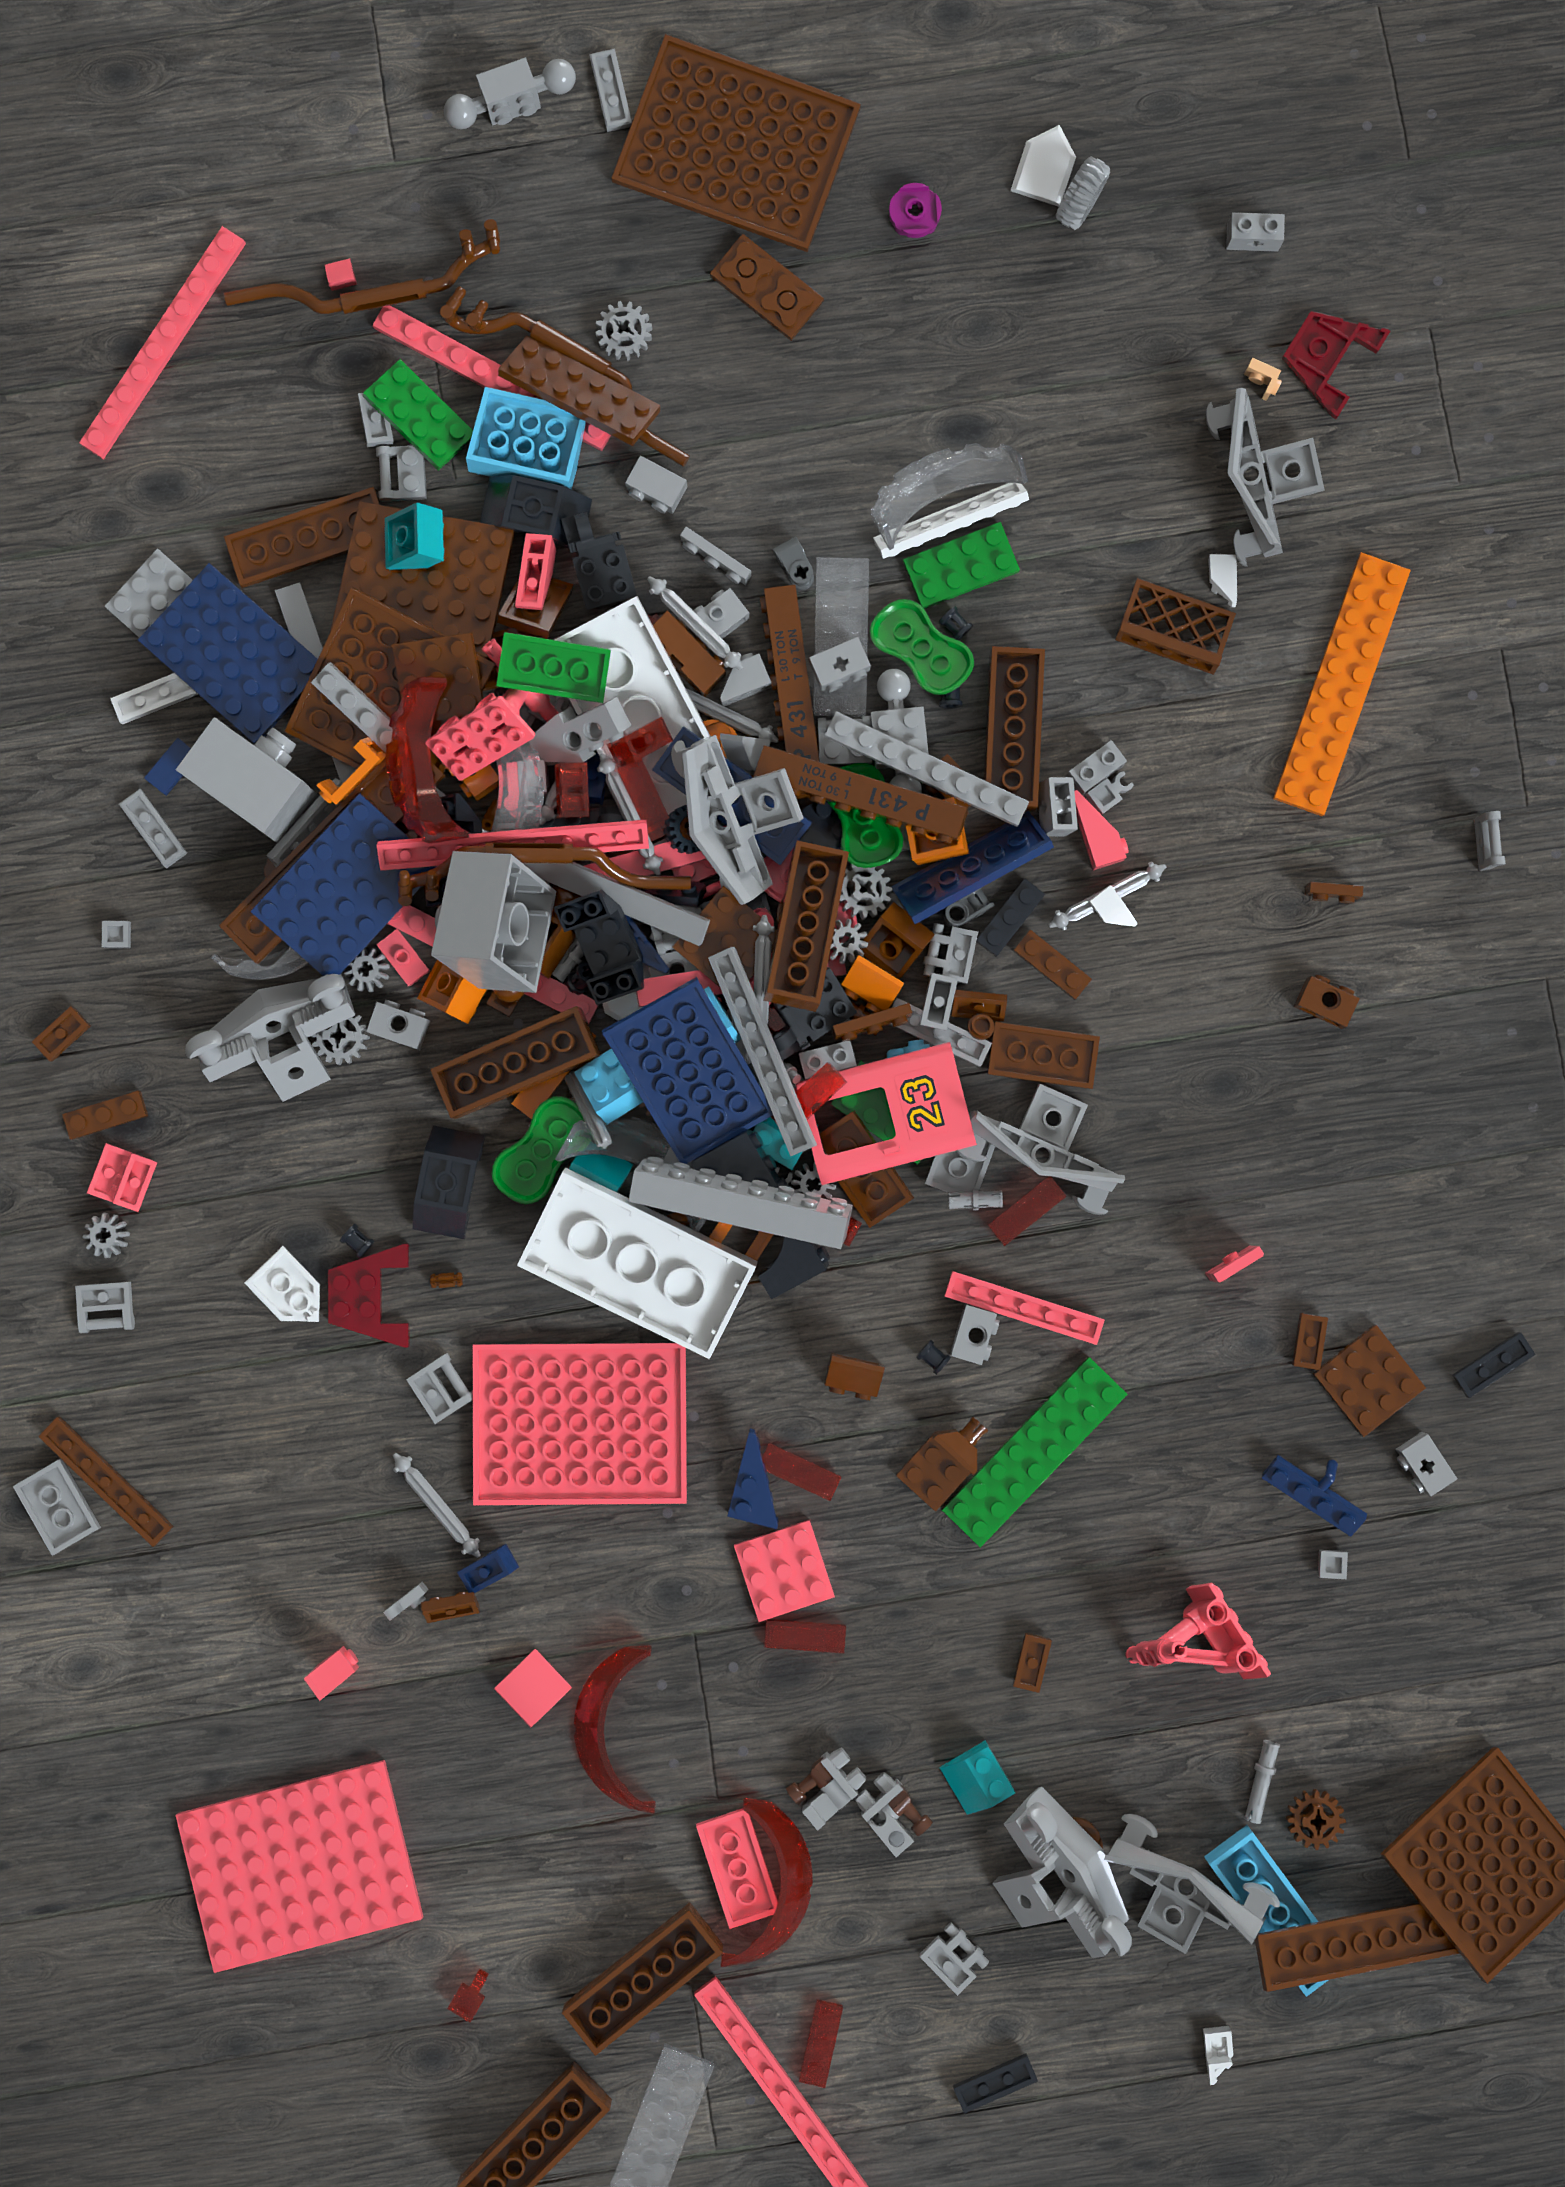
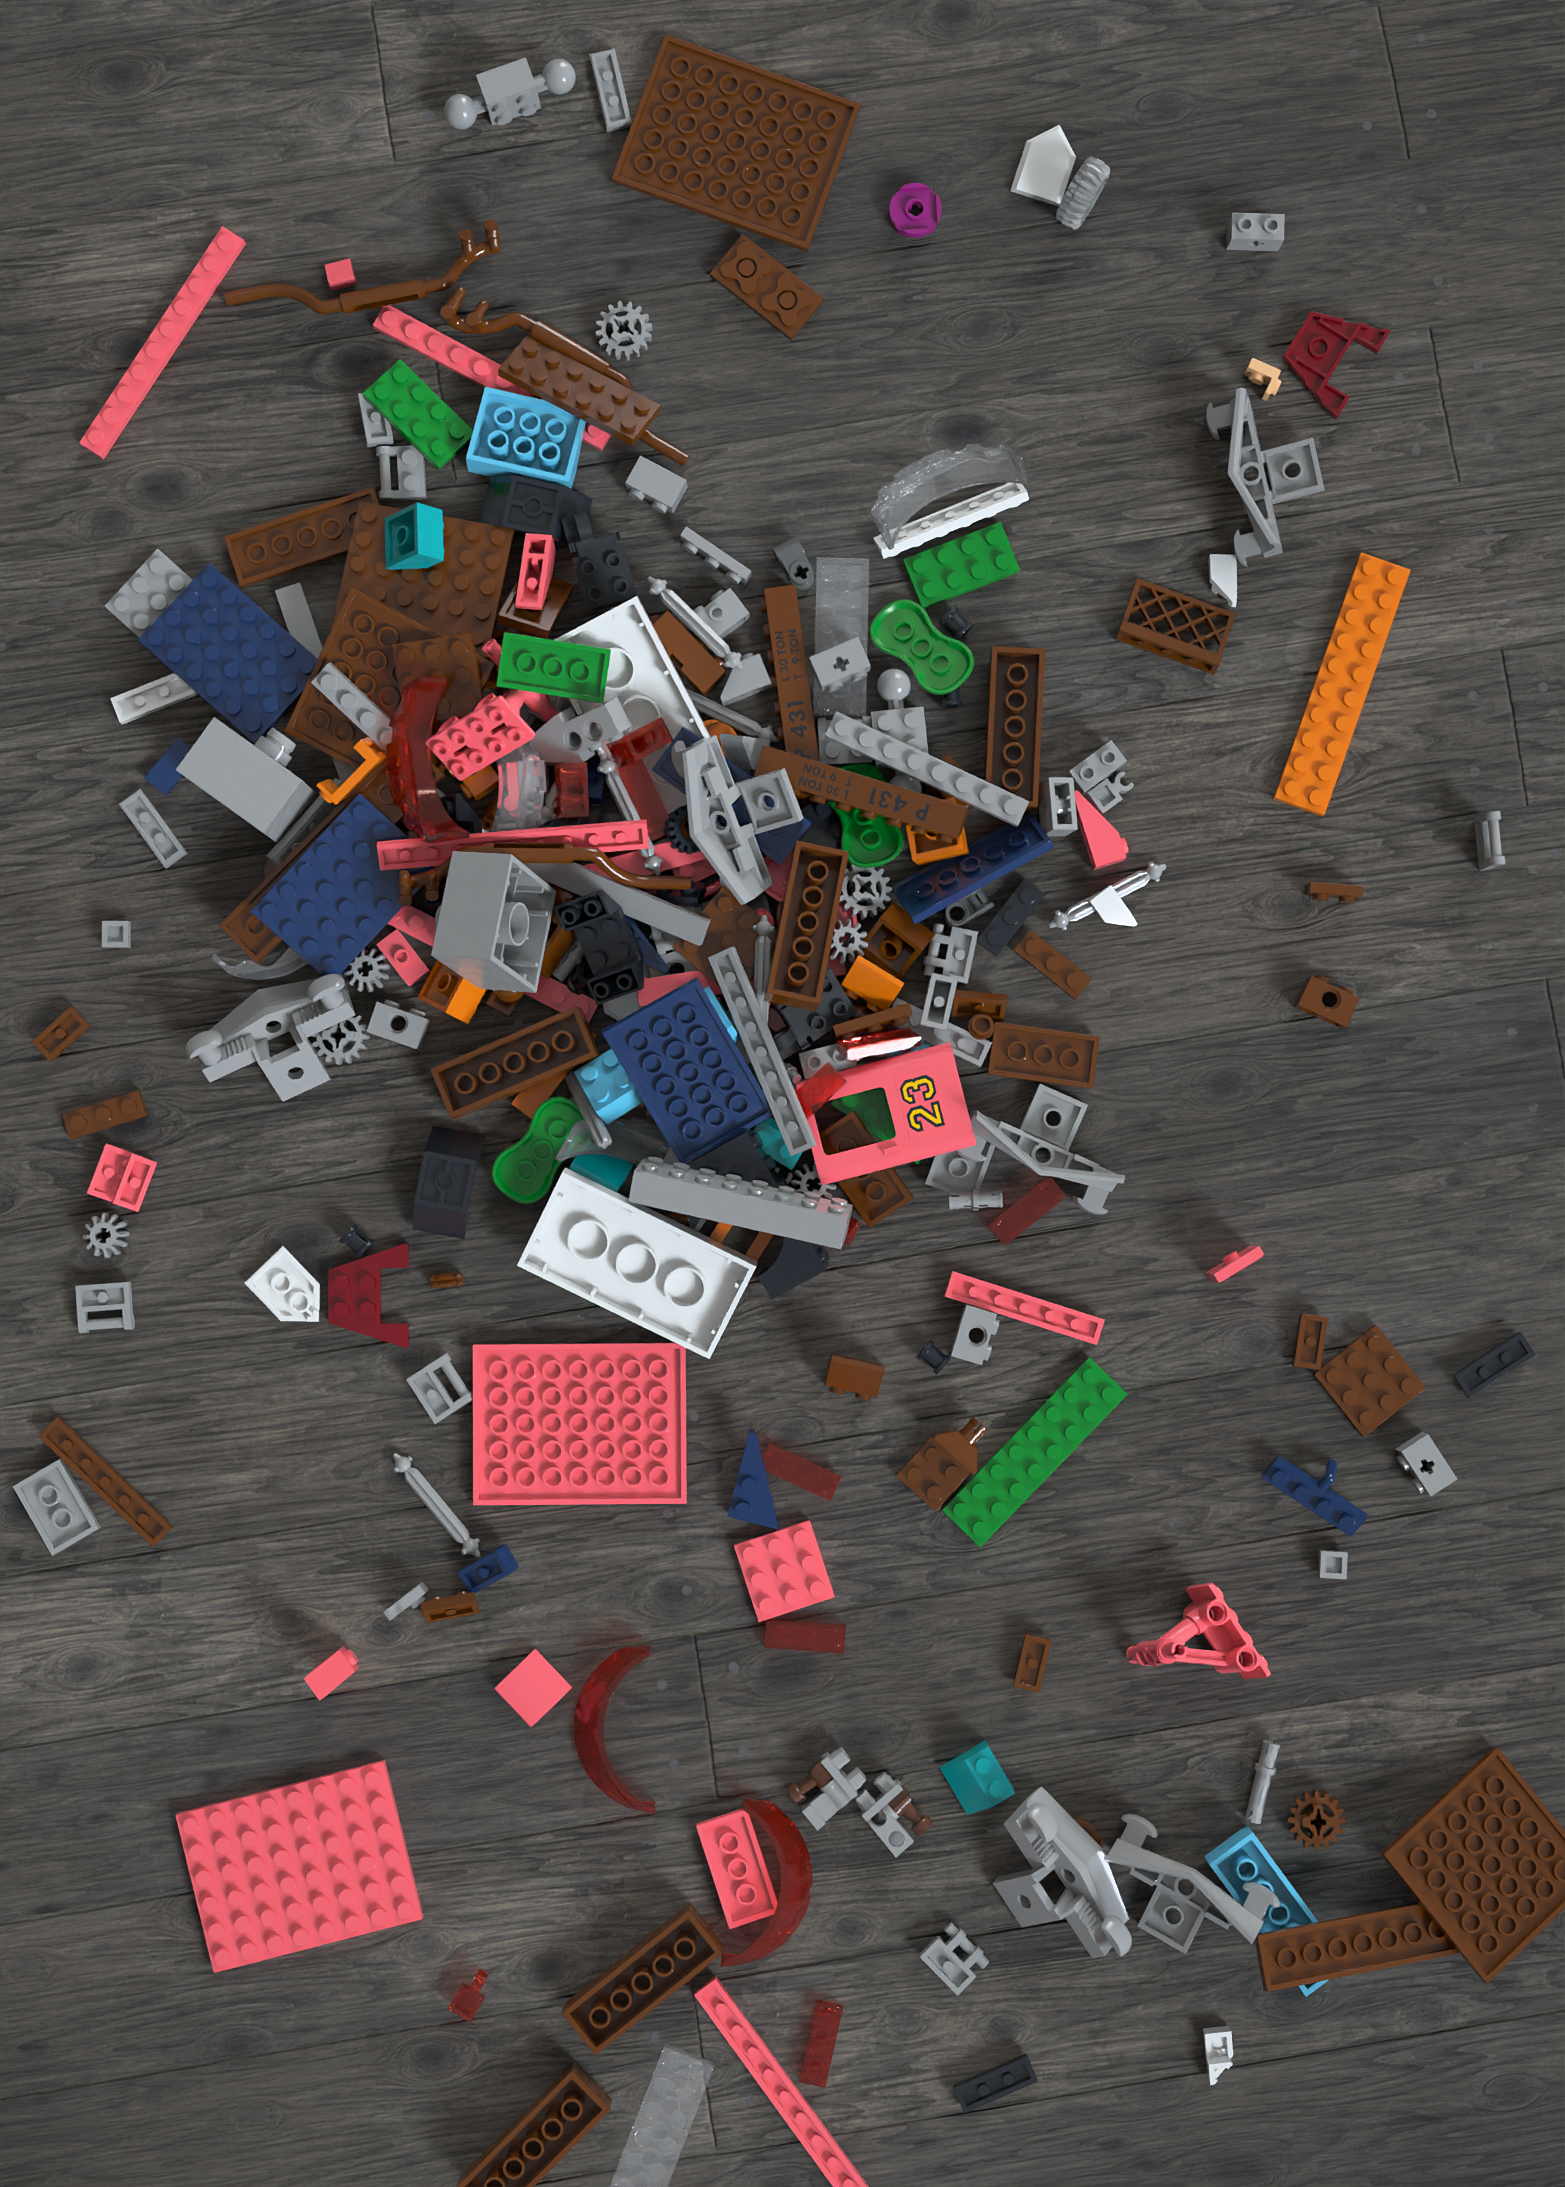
(878, 1044): none -> clear red plate

